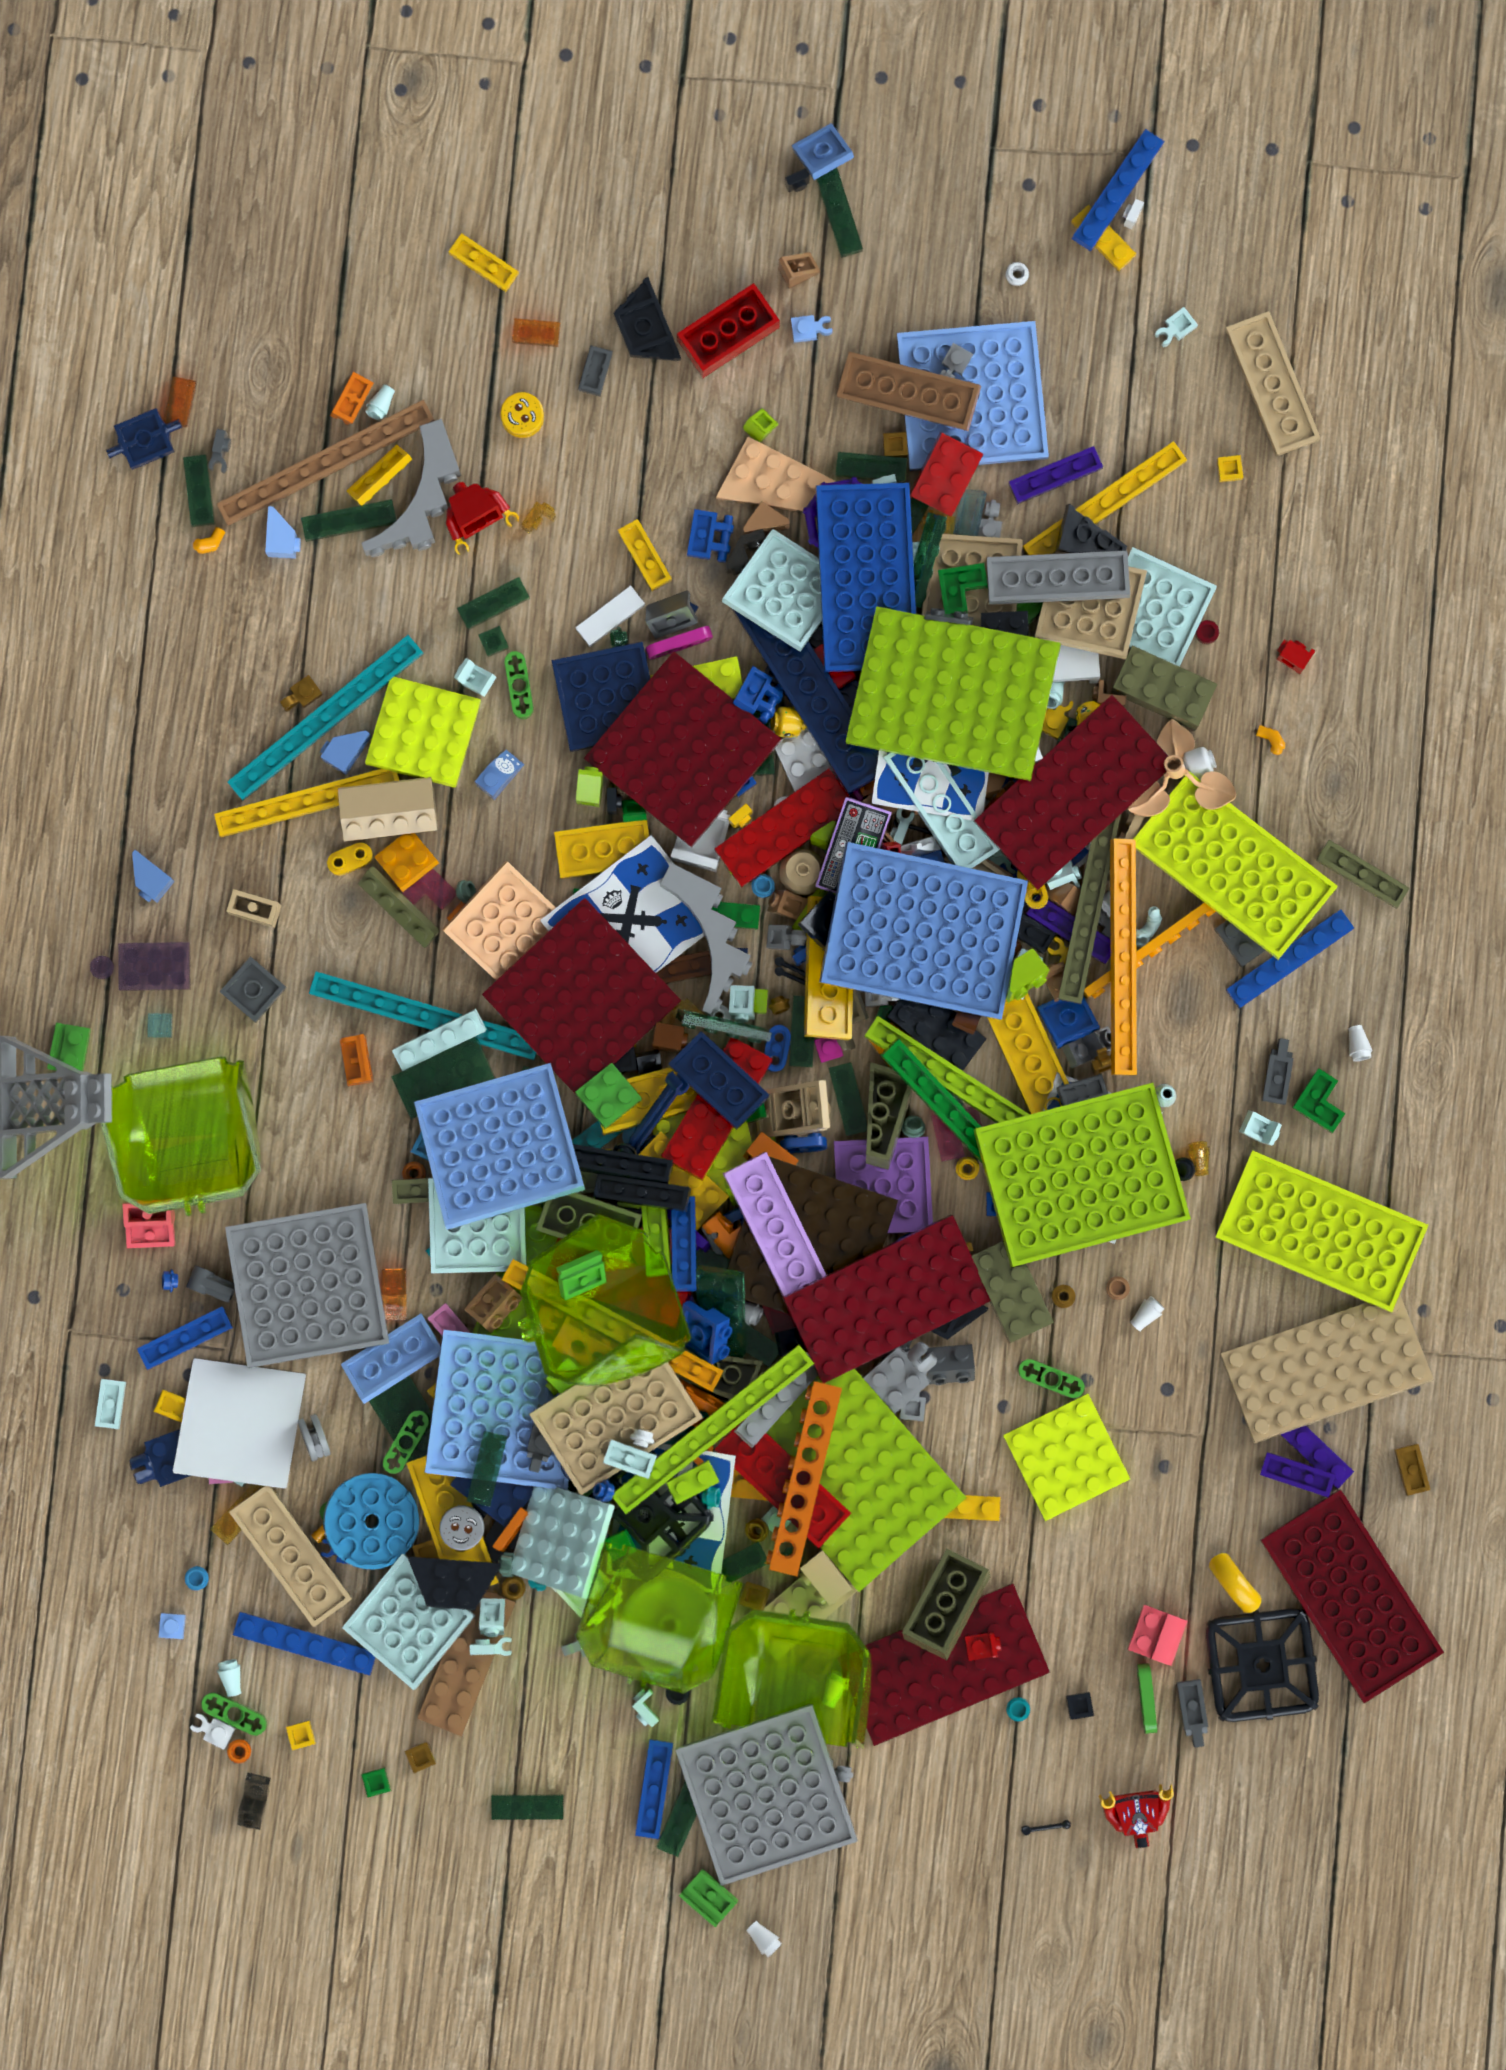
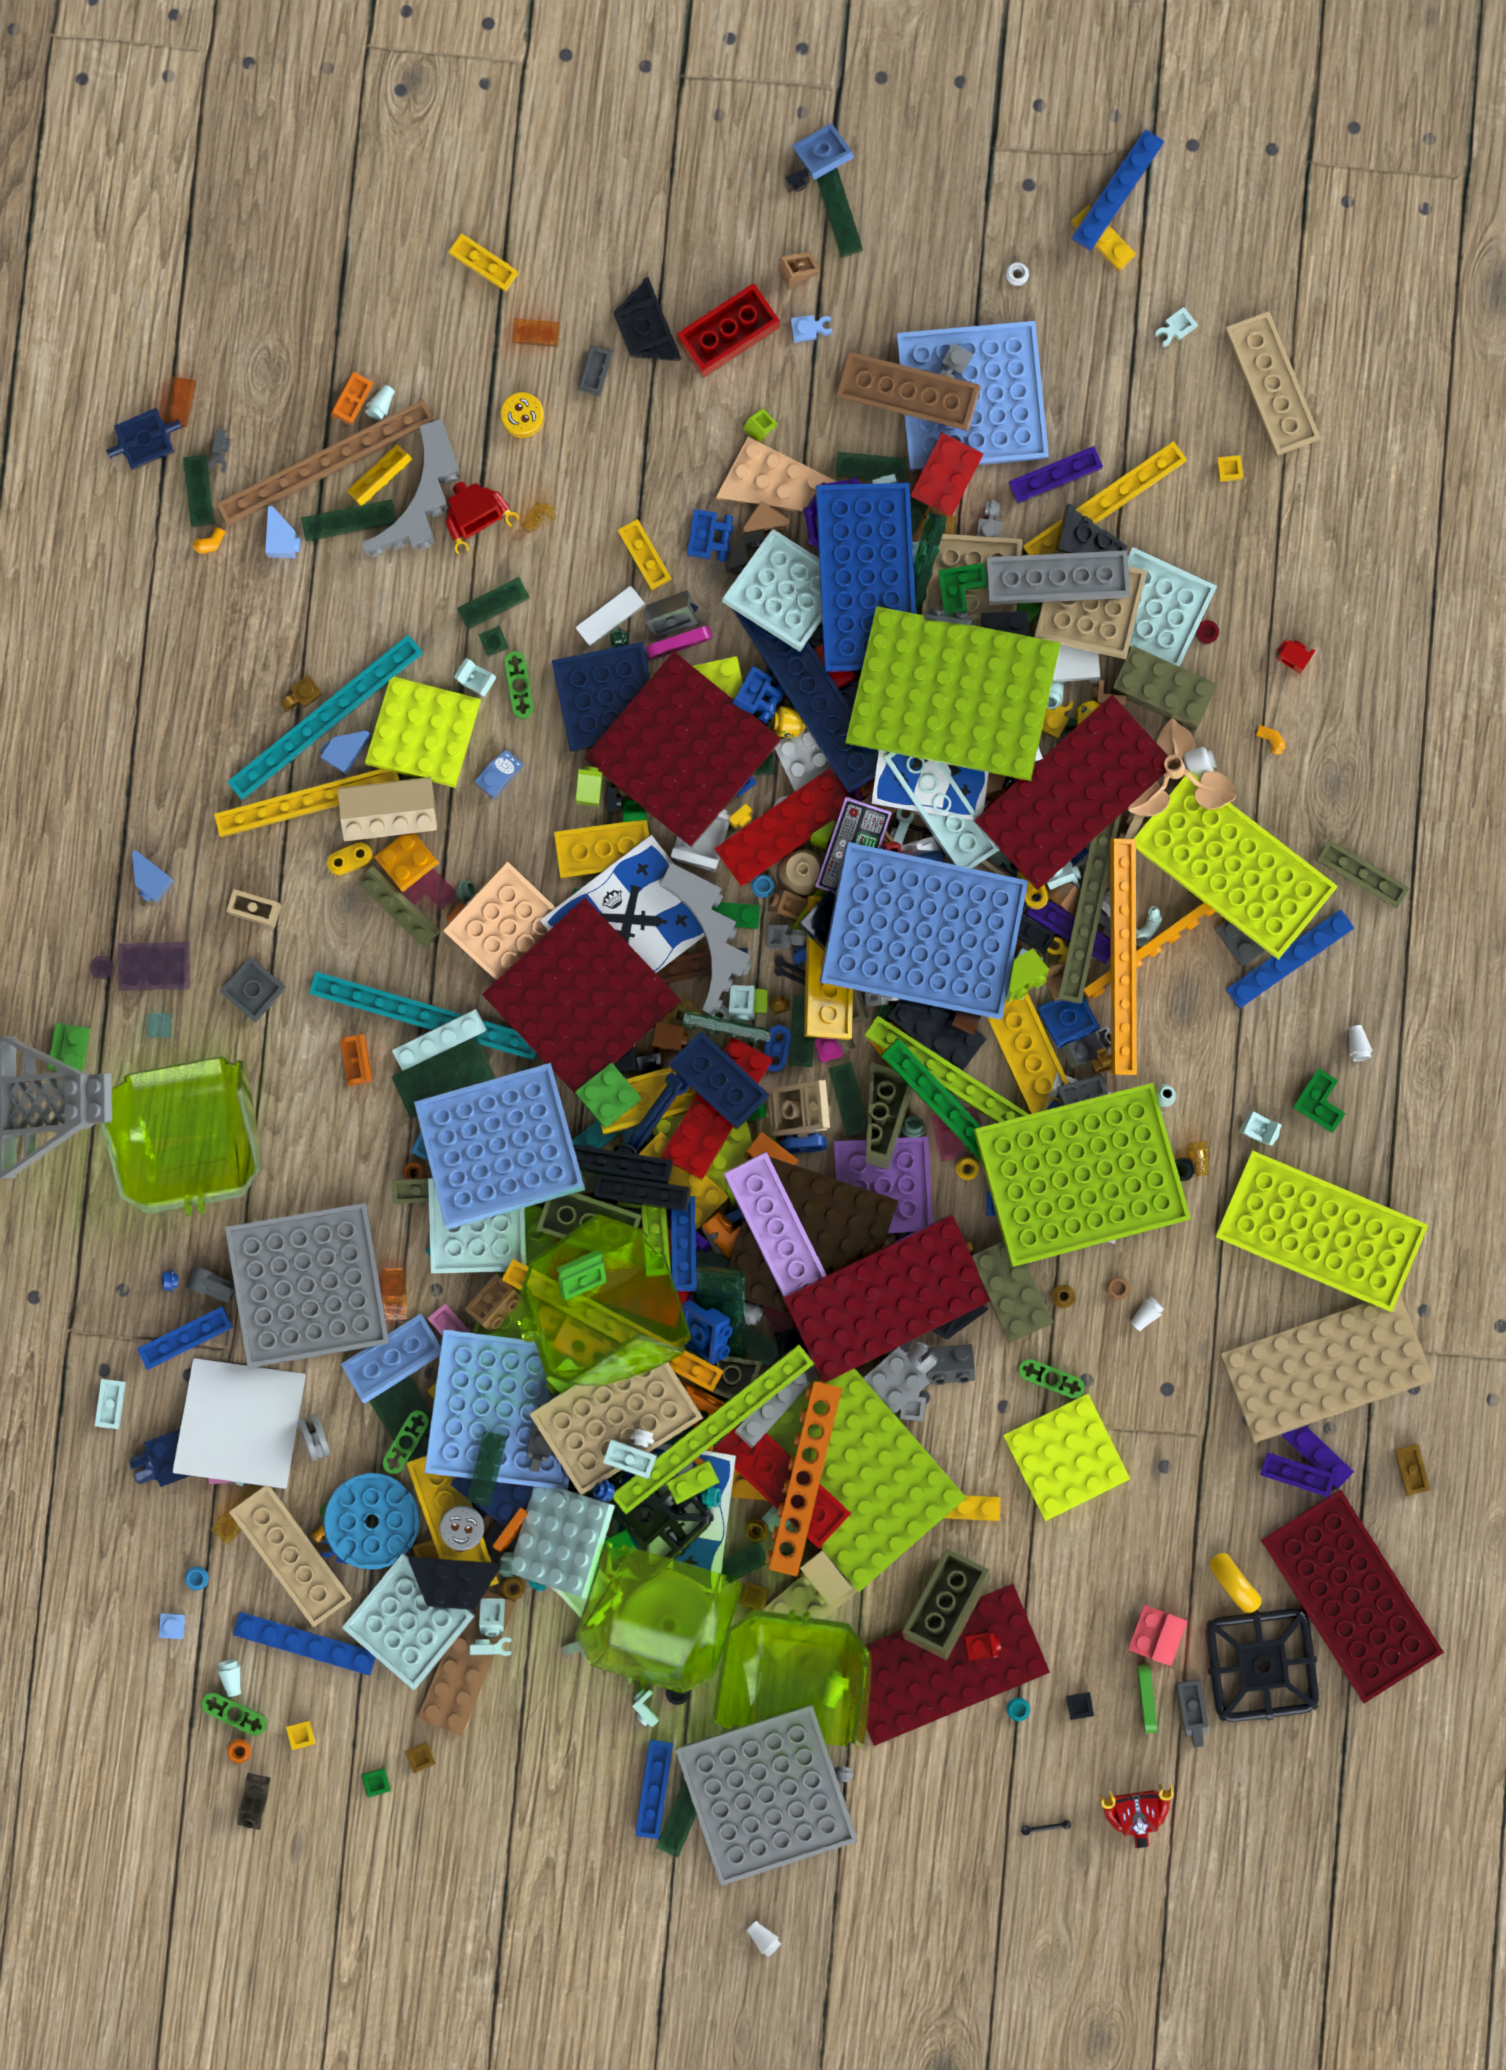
(147, 1229): coral brick -> none
(170, 1405): yellow plate -> none
(216, 1732): white plate -> none
(527, 1807): clear green plate -> none
(708, 1897): bright green plate -> none
(895, 444): pearl gold plate -> none
(970, 513): clear light blue tile -> none
(1132, 213): white plate -> none
(1278, 1074): dark grey hinge -> none

